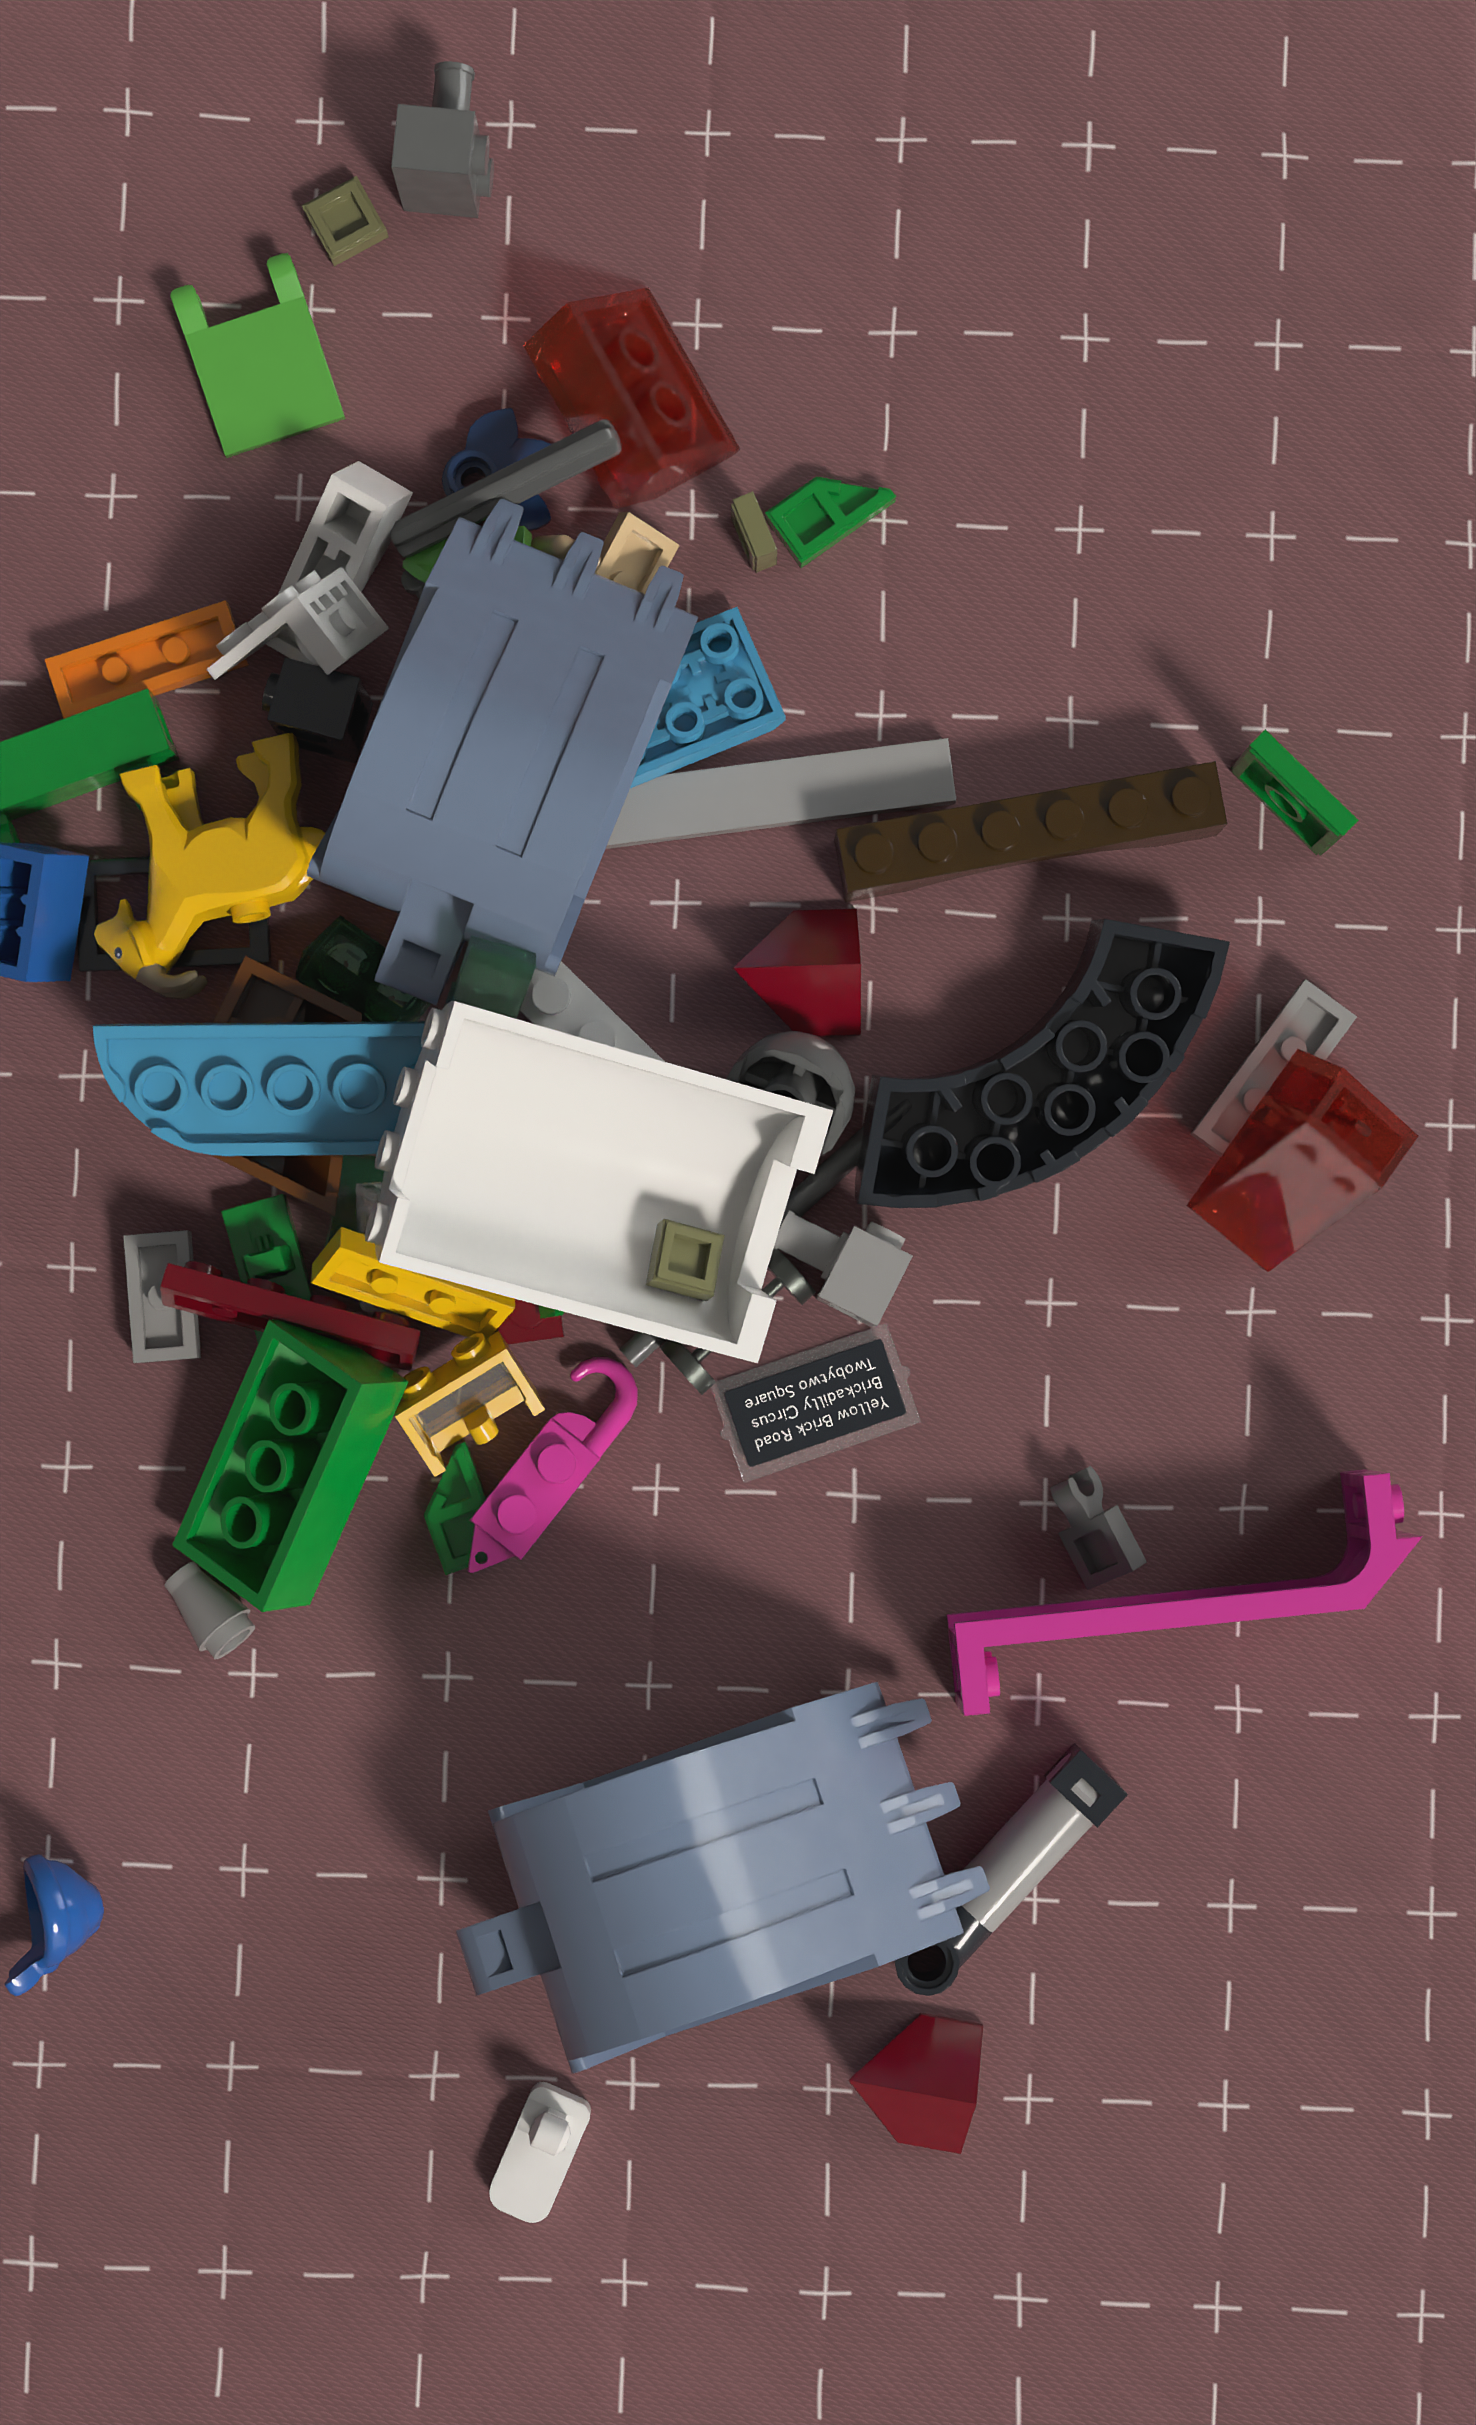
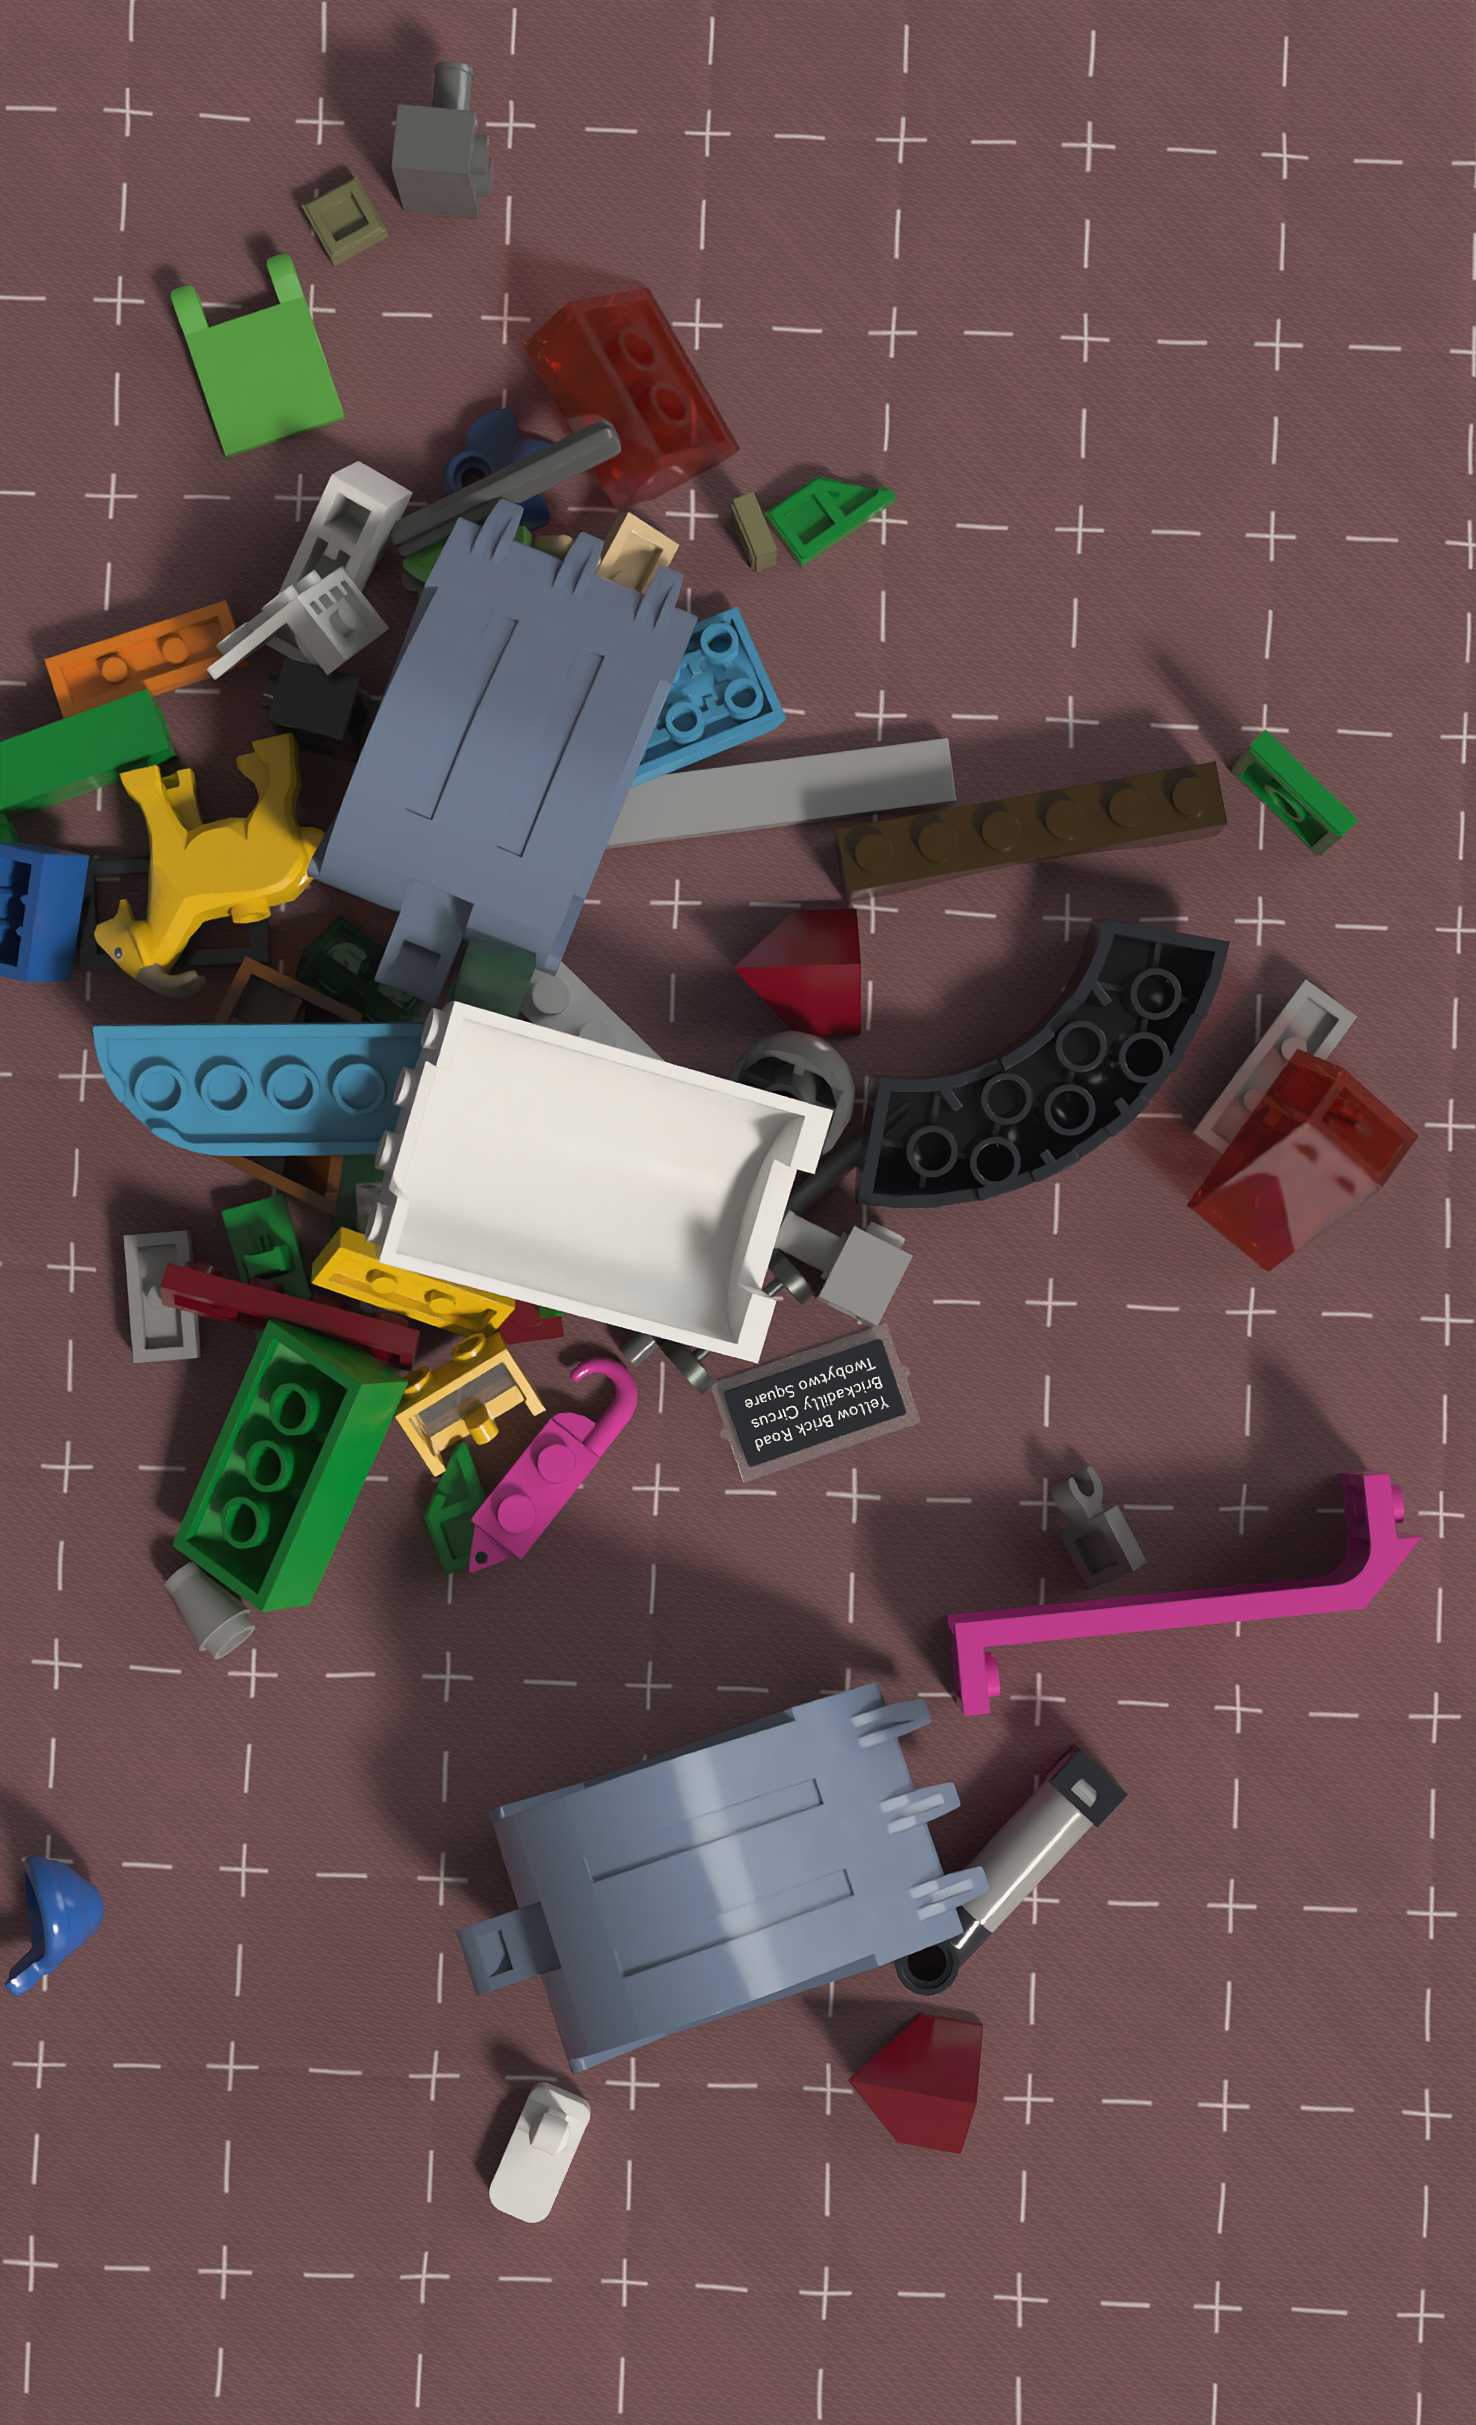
(685, 1260): olive tile -> none

